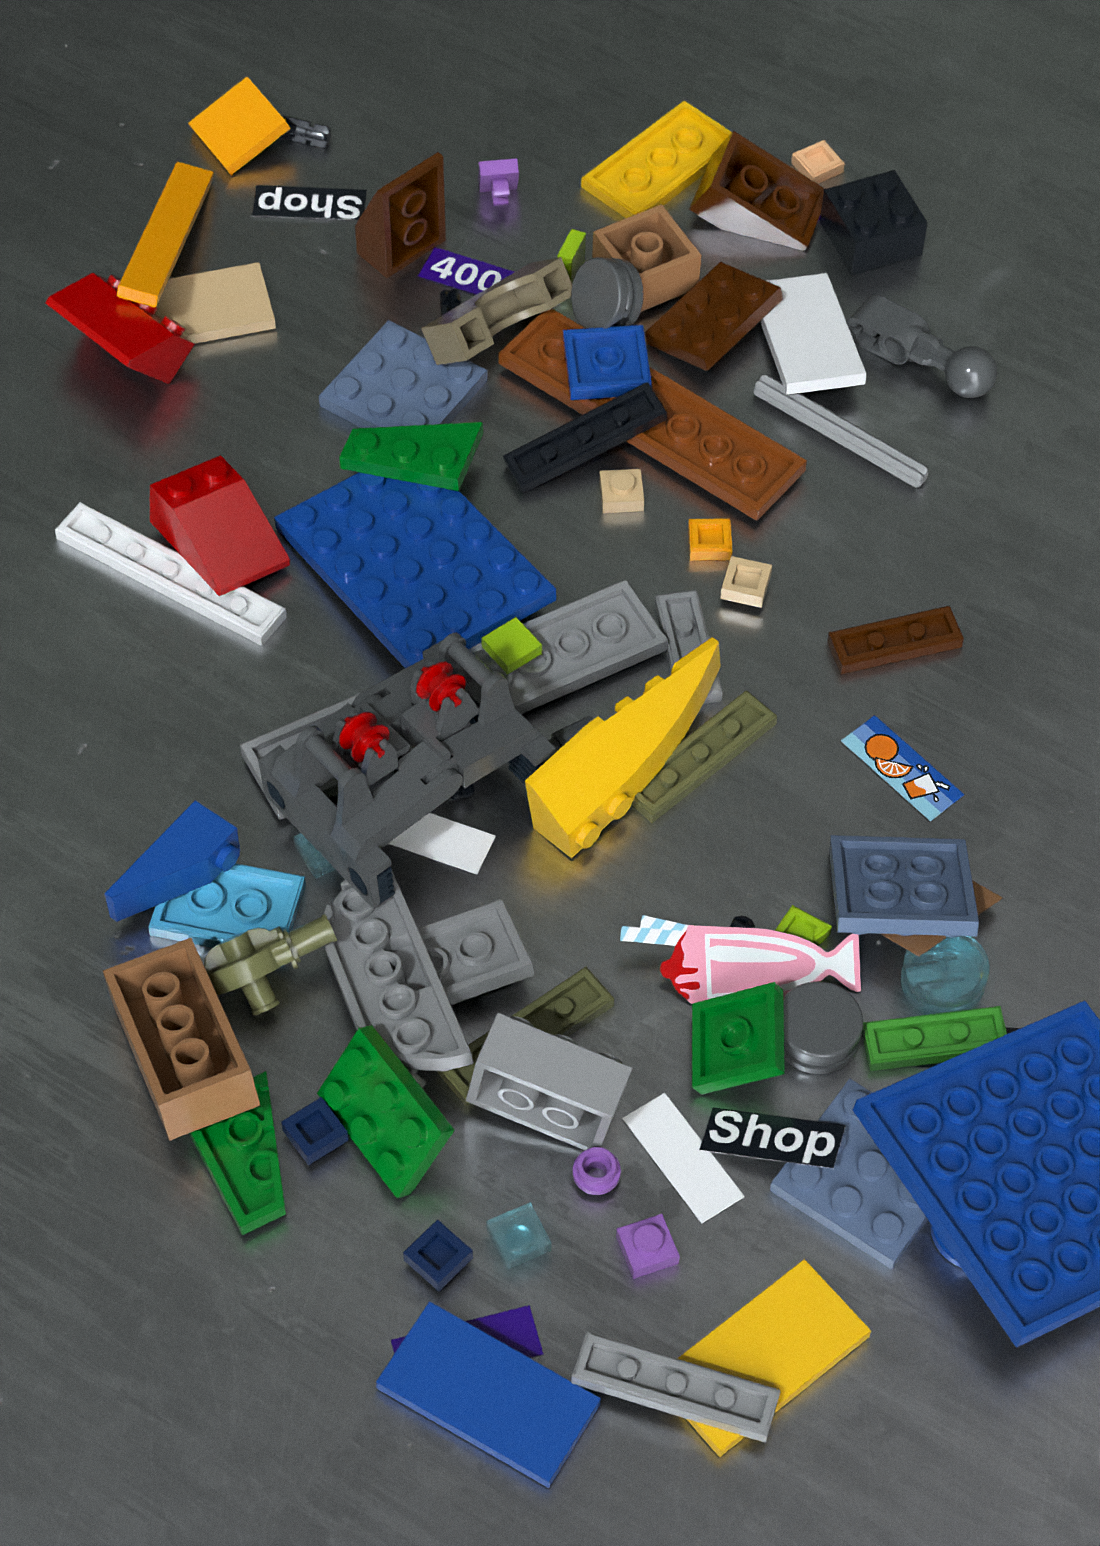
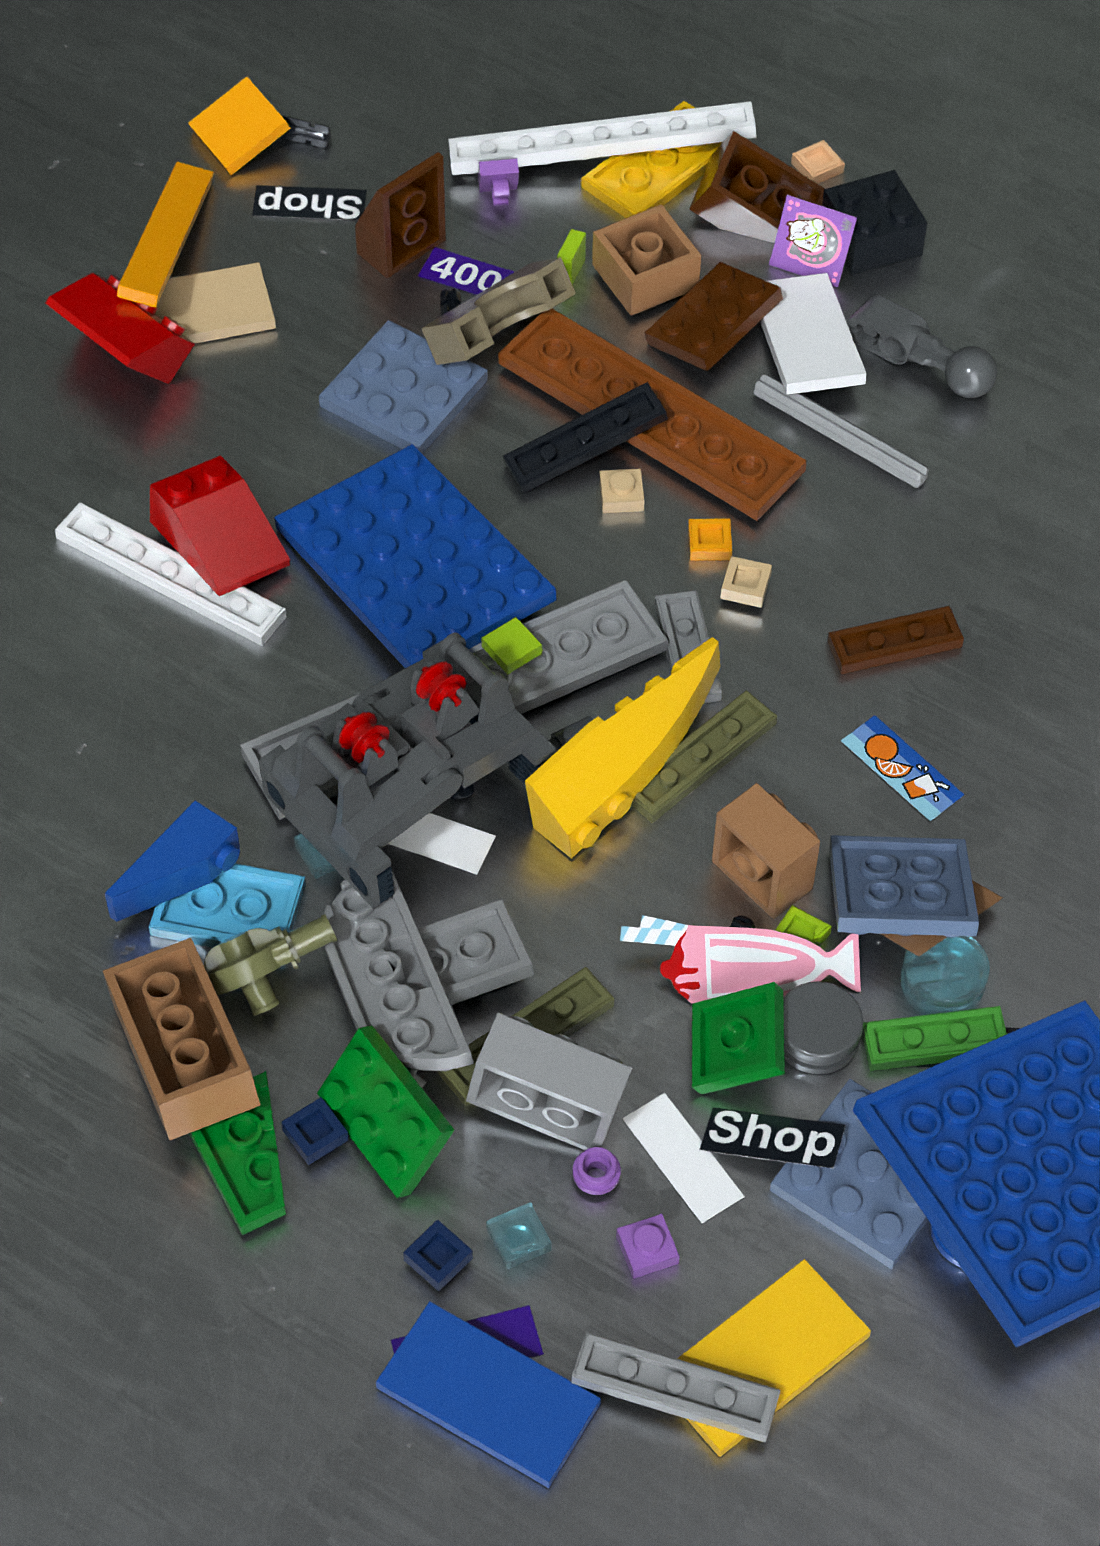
(416, 454): green wing -> none
(604, 137): none -> white plate
(605, 361): blue tile -> none
(607, 293): dark grey head -> none
(765, 850): none -> medium nougat brick
(812, 240): none -> sticker

